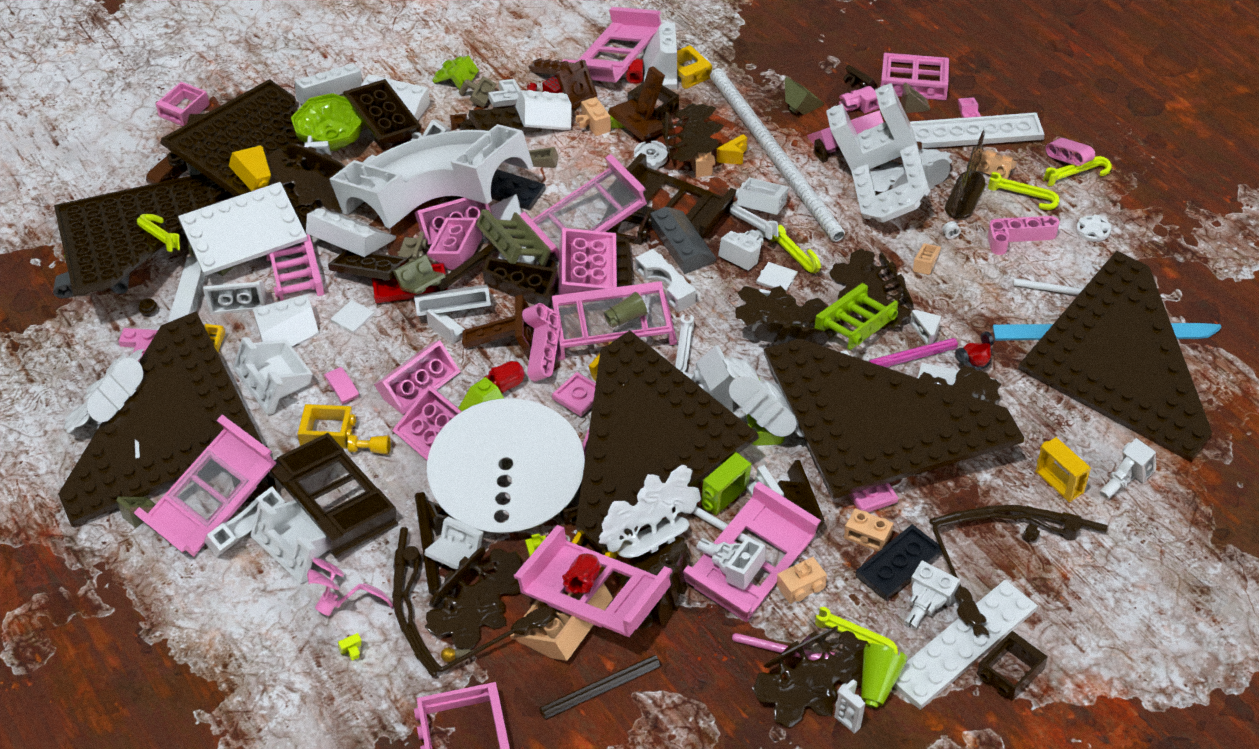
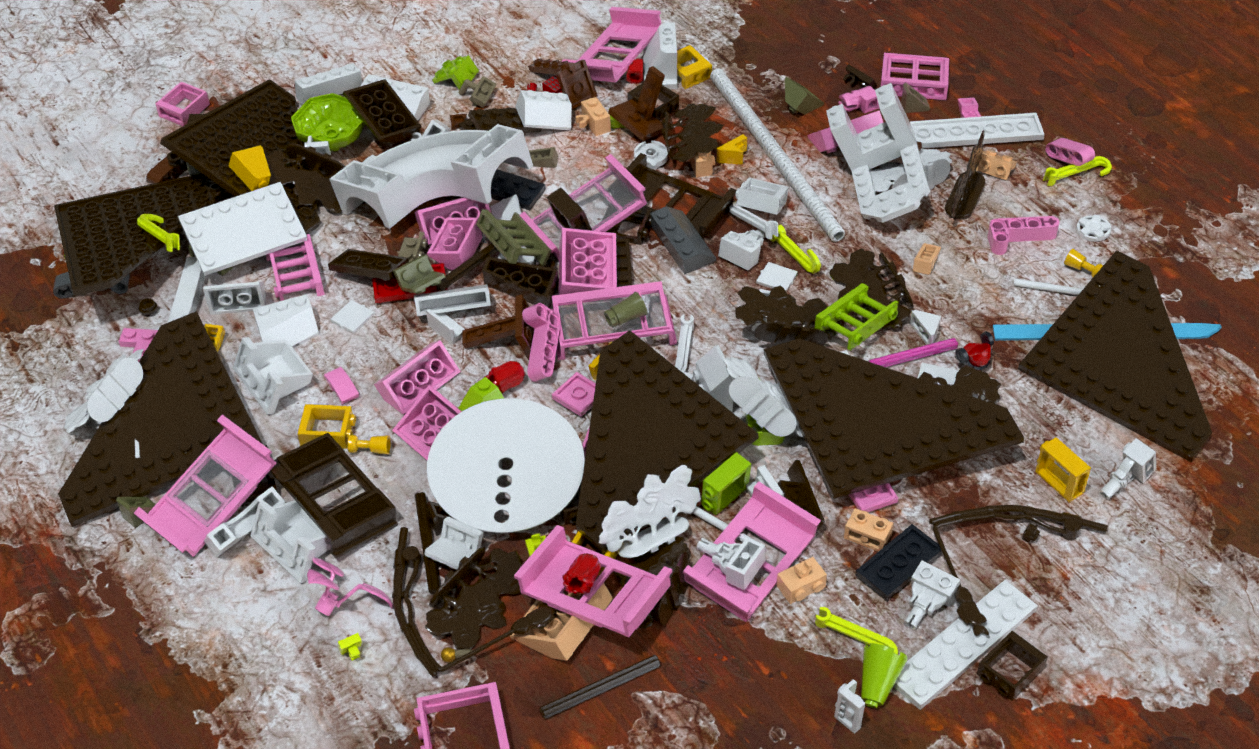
(346, 232): white slope -> none
(508, 94): white plate -> none
(567, 211): none -> dark brown window
(654, 267): white arch -> none
(772, 646): bright pink piece -> none
(811, 681): dark brown plant -> none
(820, 150): dark brown tile -> none
(951, 230): white bush -> none
(996, 182): neon yellow piece -> none
(1078, 261): none -> yellow piece

